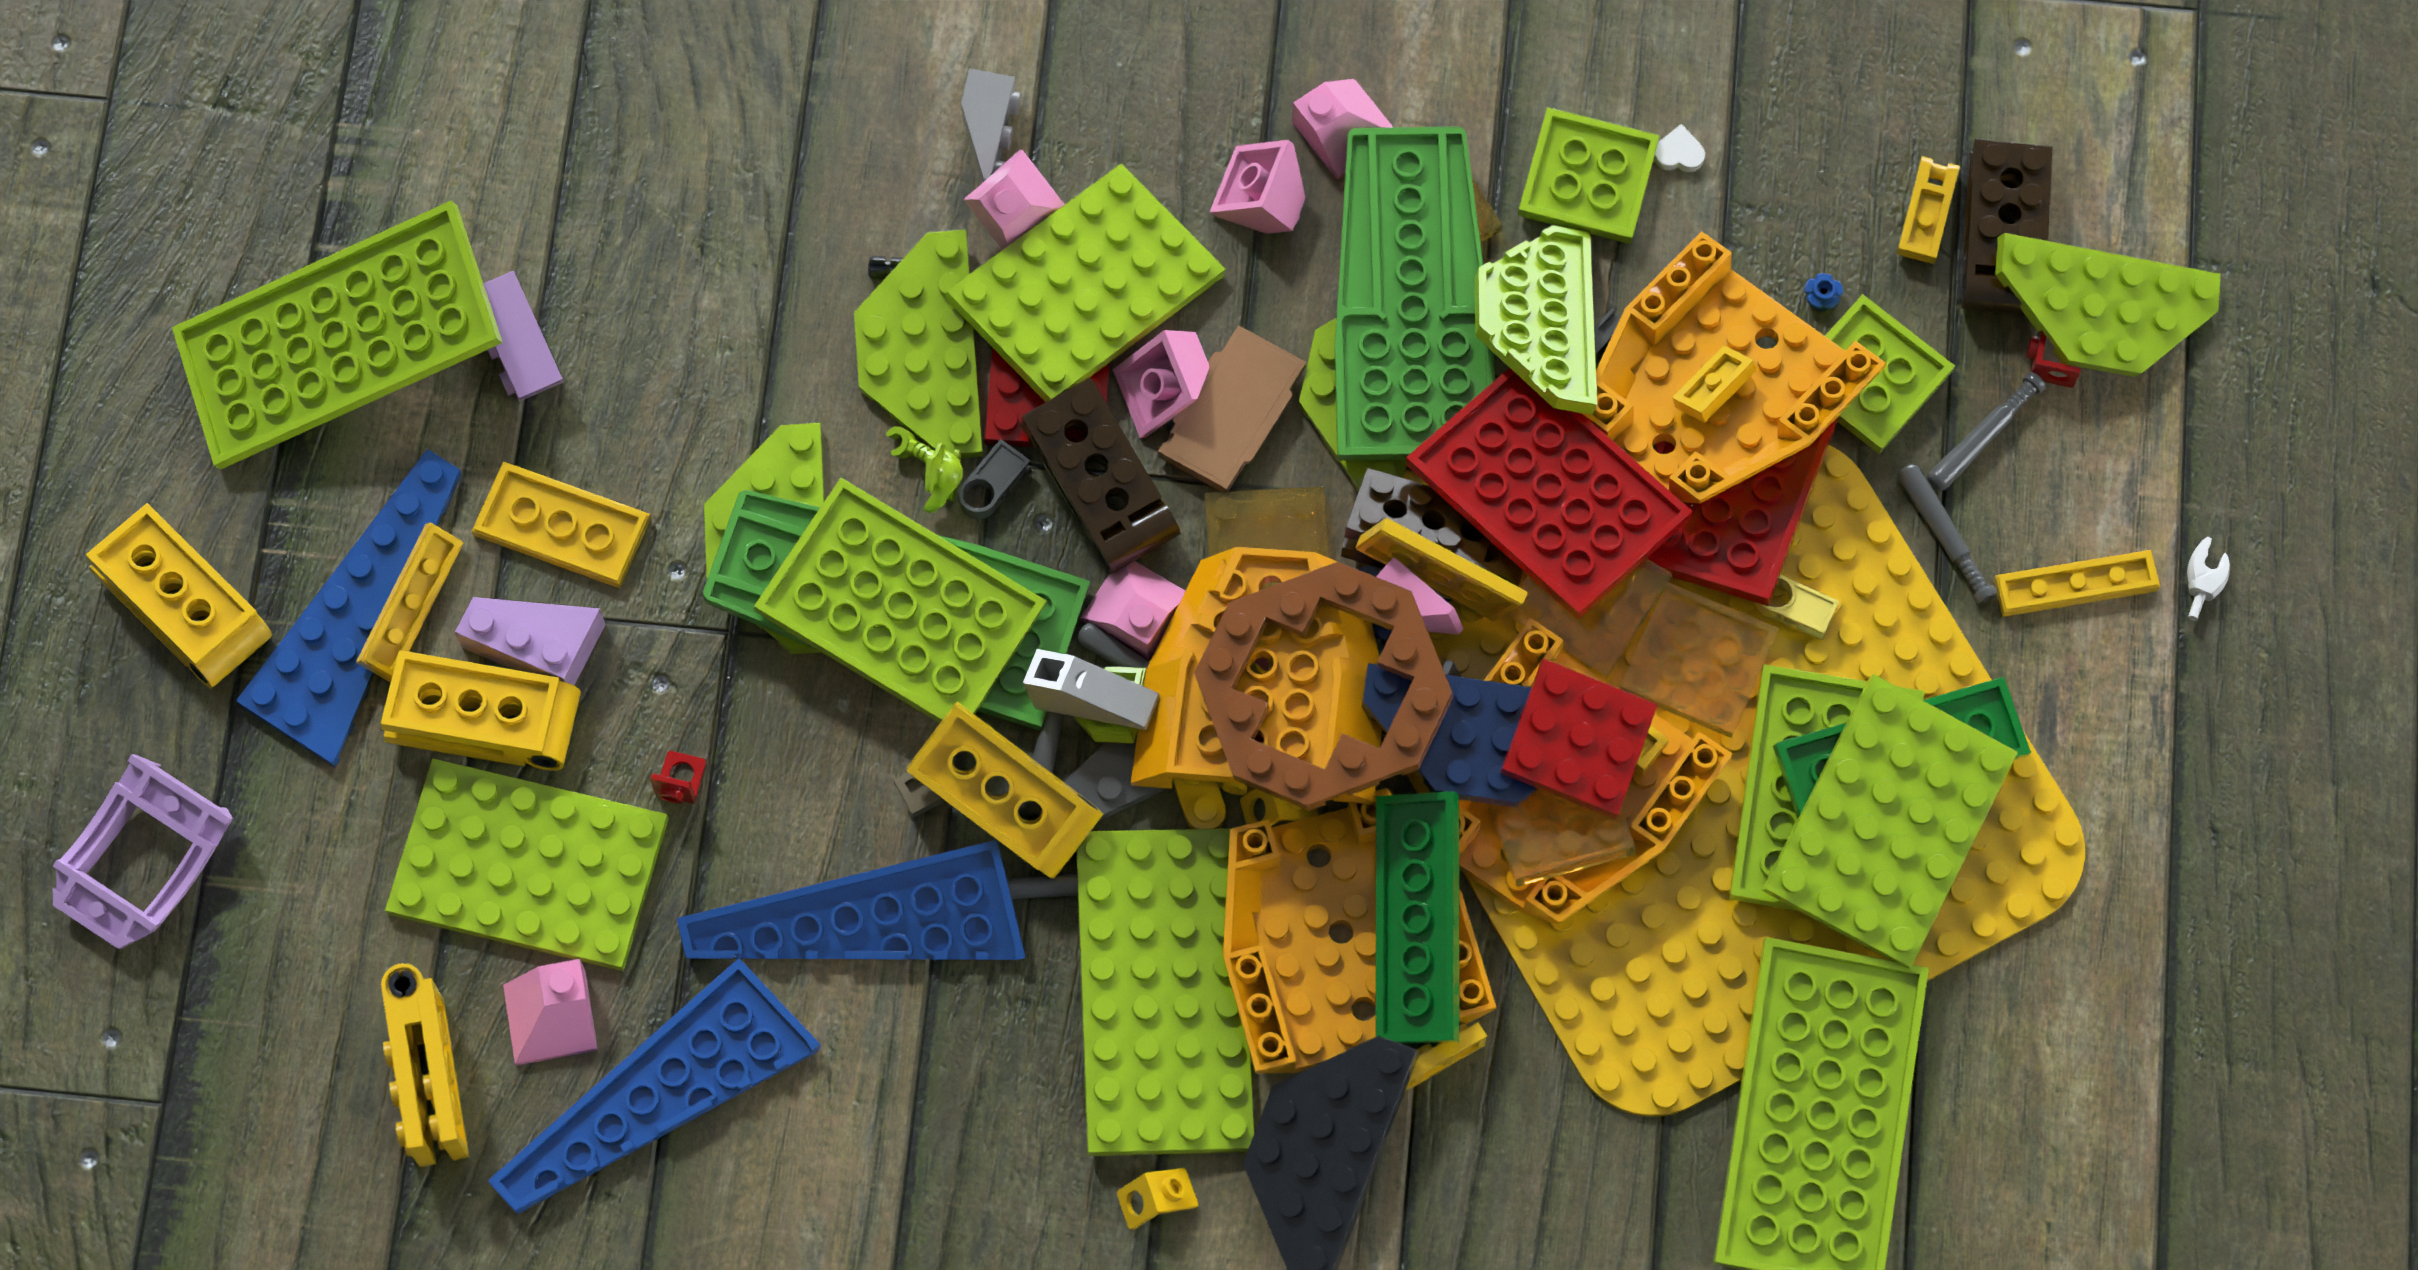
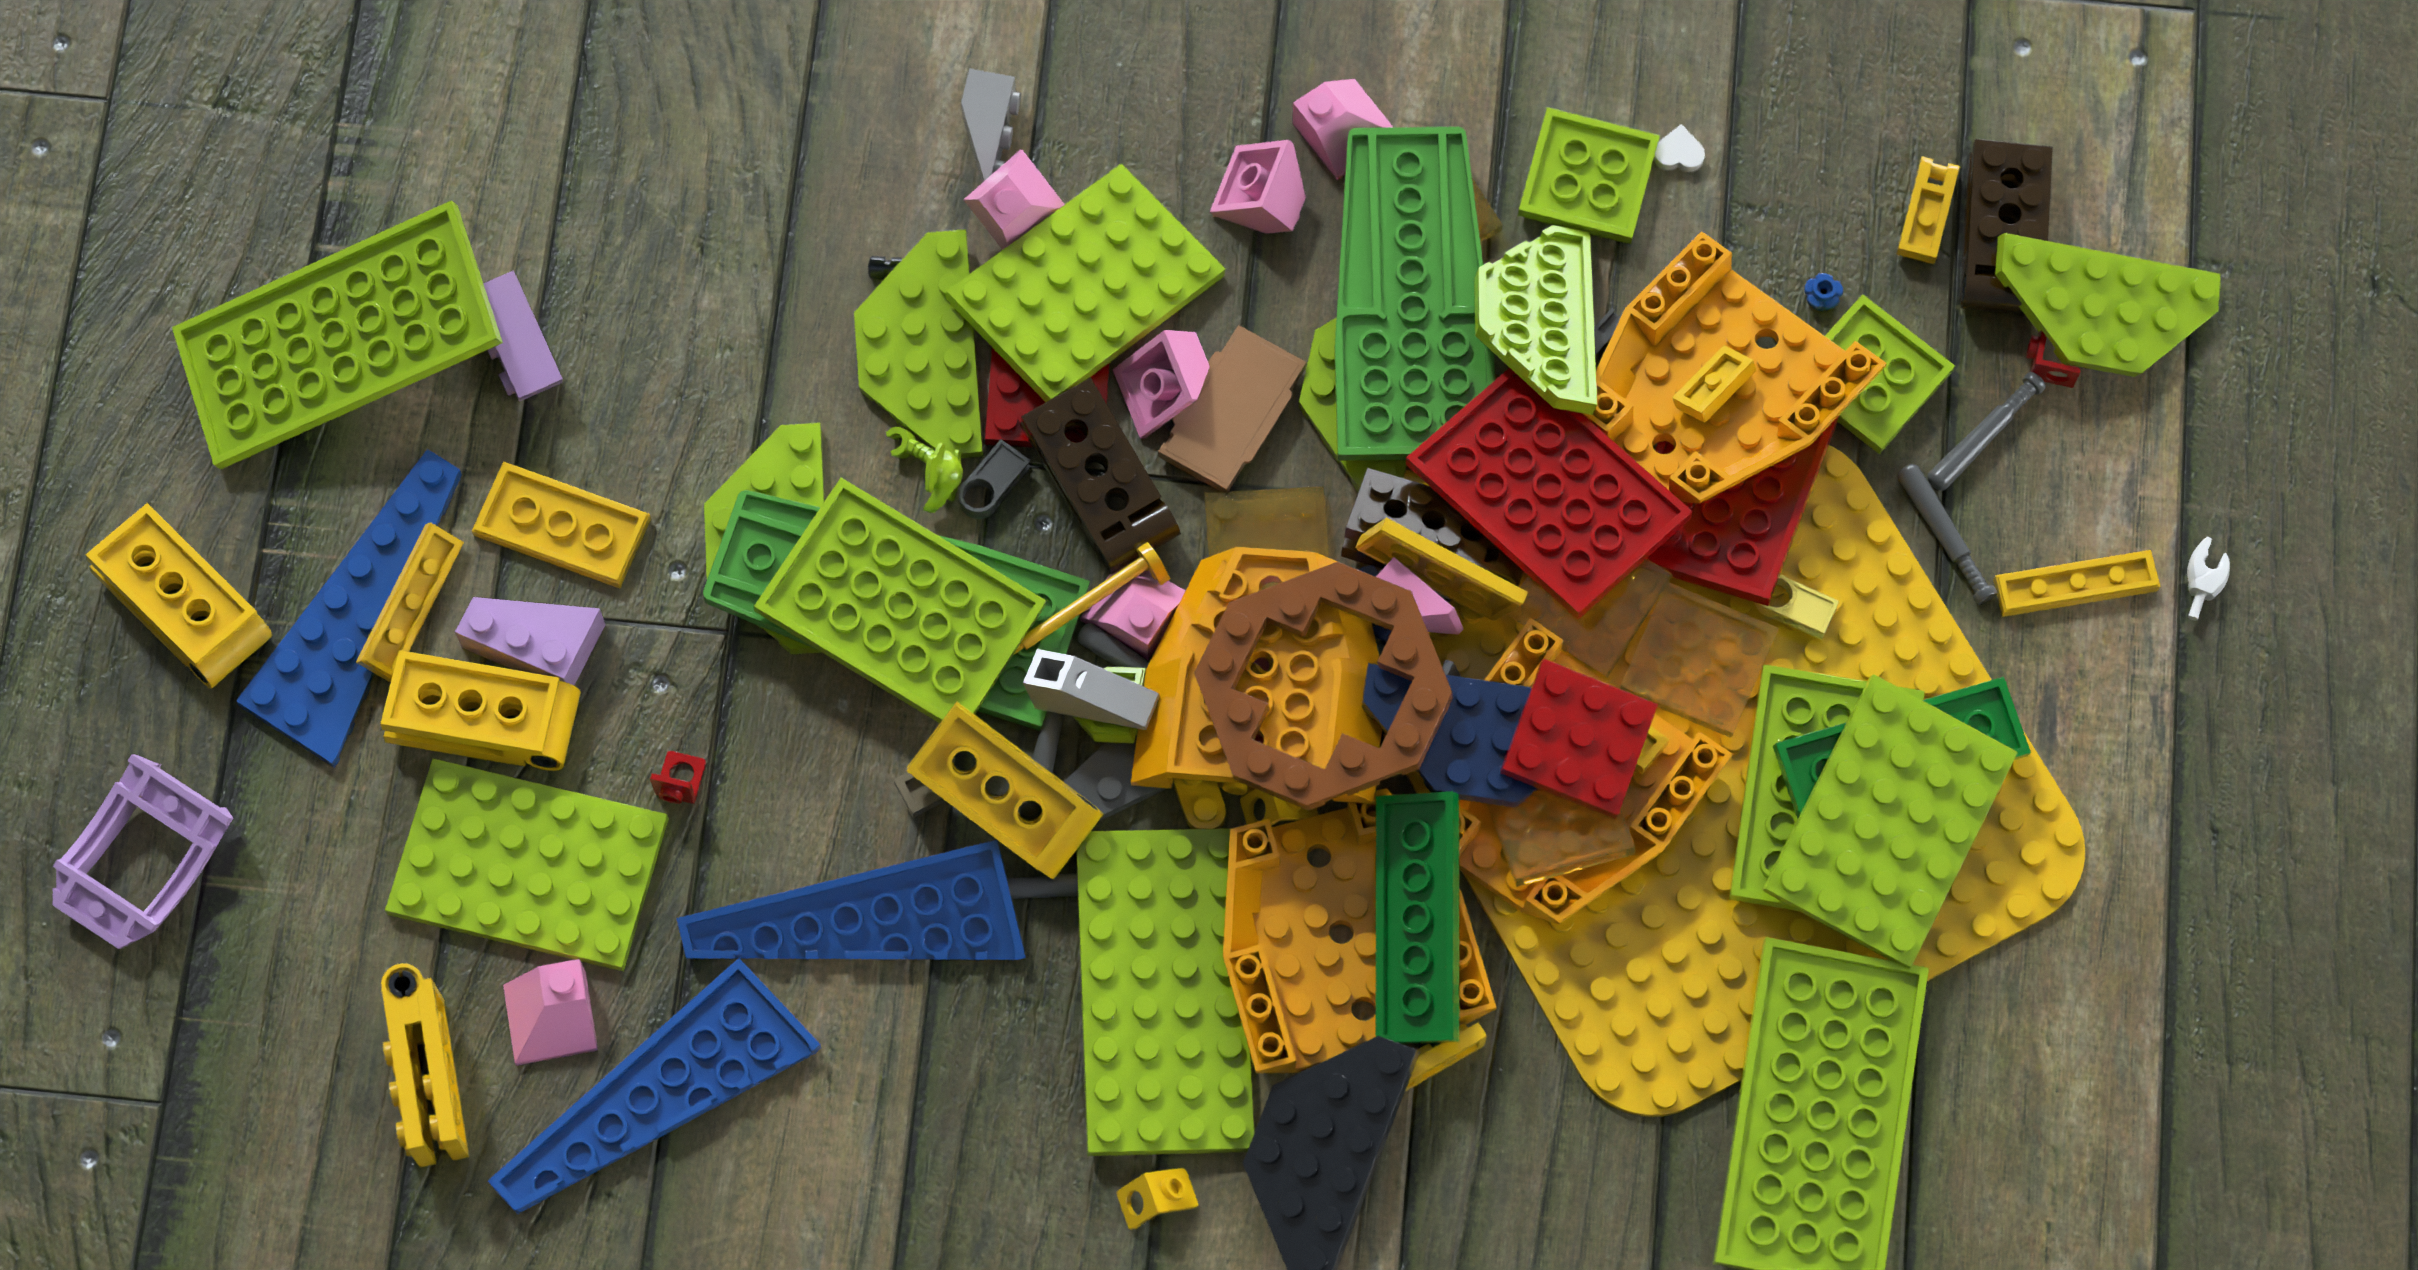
(1148, 560): none -> yellow piece

